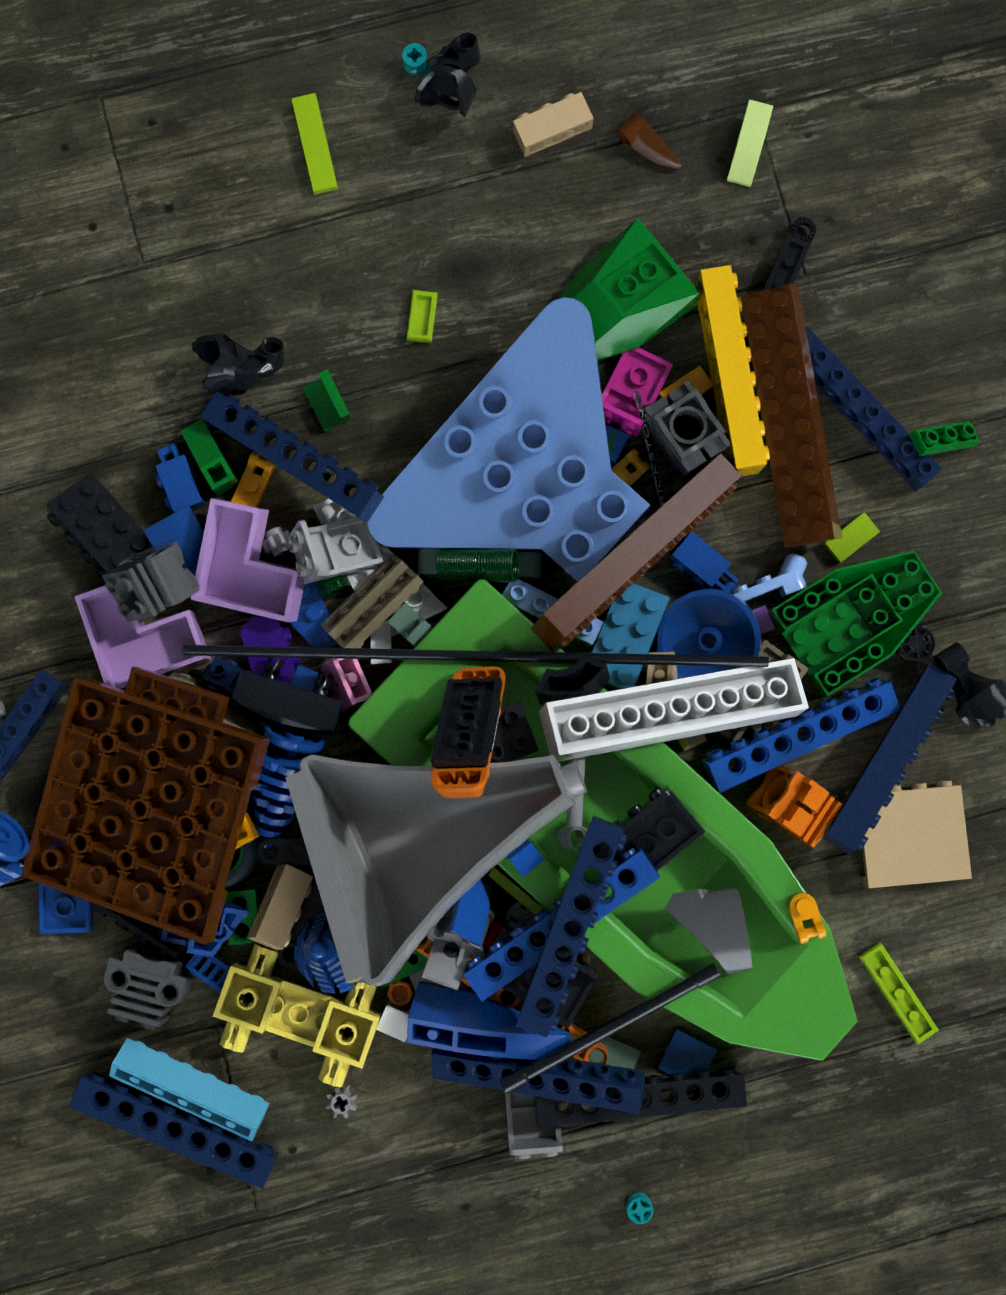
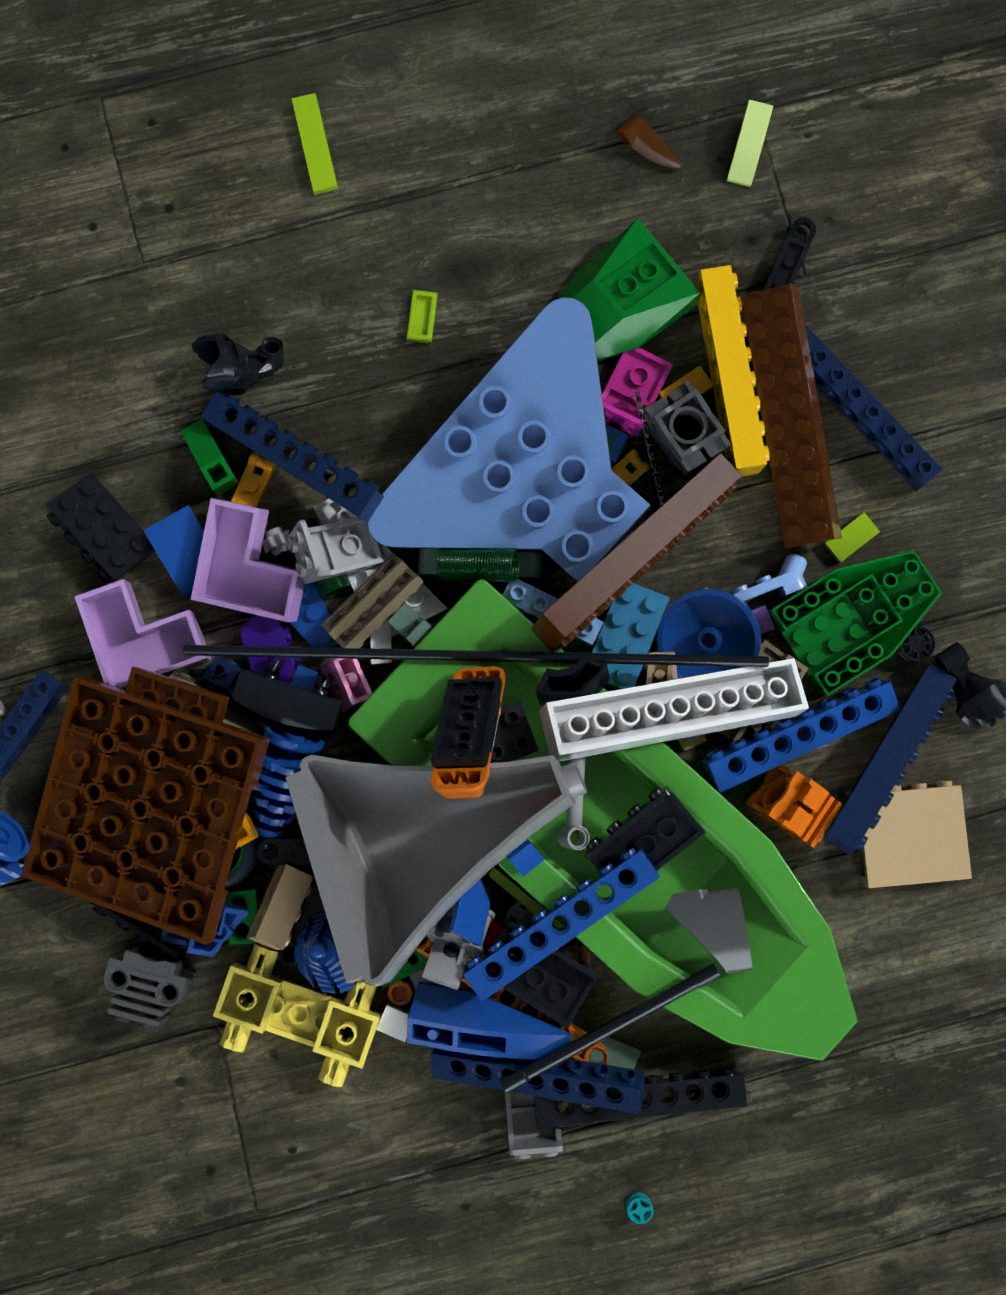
(63, 912): blue tile -> none
(87, 1101): dark blue brick -> none
(150, 581): dark grey piece -> none
(178, 480): blue brick -> none
(189, 1089): medium azure brick -> none
(200, 972): blue slope -> none
(327, 402): green panel -> none
(338, 1108): light grey gear -> none
(414, 66): teal wheel -> none
(447, 75): black piece -> none
(531, 1016): dark blue brick -> none
(552, 123): tan brick -> none
(686, 1055): blue piece -> none
(703, 564): blue brick -> none
(801, 908): light orange plate -> none
(898, 993): lime tile -> none
(944, 438): green tile -> none

